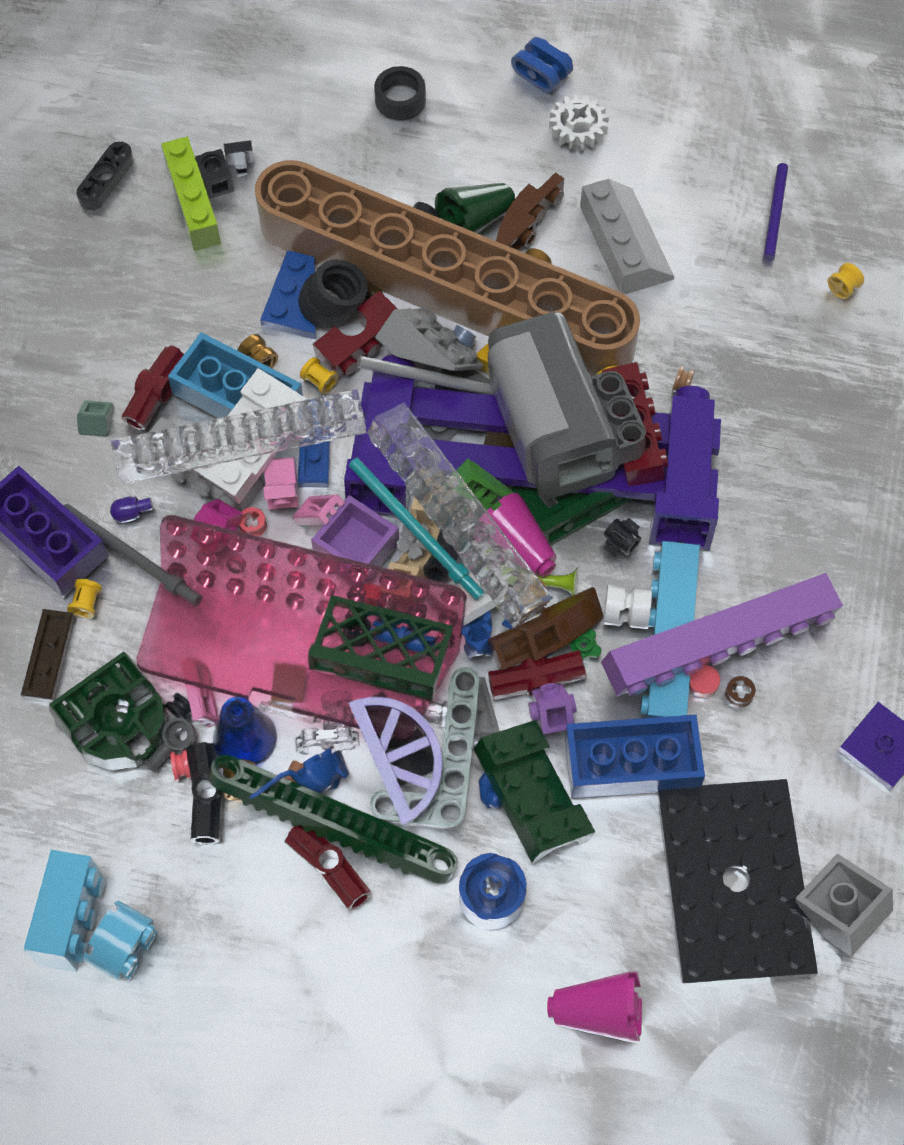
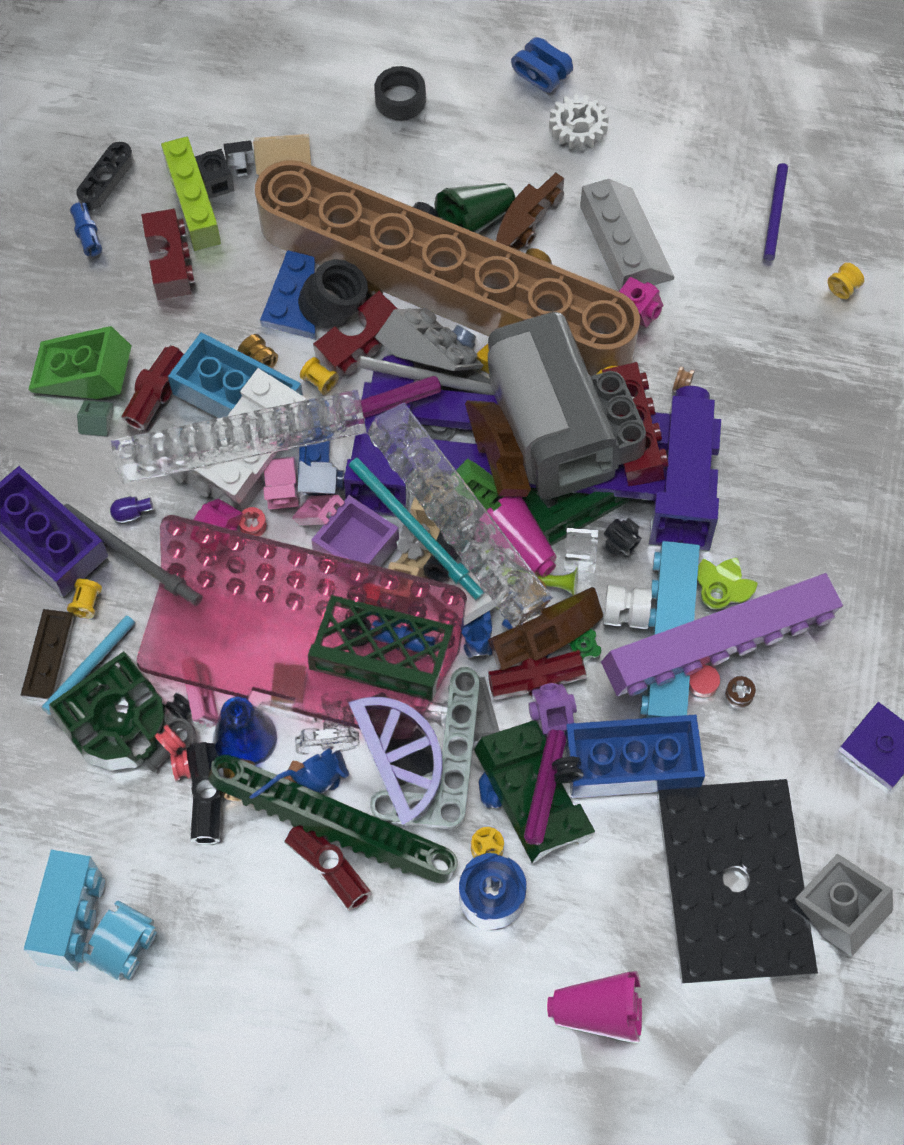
(82, 364): none -> bright green slope
(85, 229): none -> blue pin
(92, 660): none -> medium azure bar
(169, 273): none -> dark red arch
(170, 740): none -> coral bush
(281, 148): none -> tan panel
(320, 479): none -> window
(397, 396): none -> magenta axle
(489, 839): none -> yellow wheel
(497, 440): none -> reddish brown slope
(544, 788): none -> magenta axle
(567, 769): none -> black bush
(581, 550): none -> clear panel
(646, 299): none -> dark pink brick
(726, 581): none -> lime plate

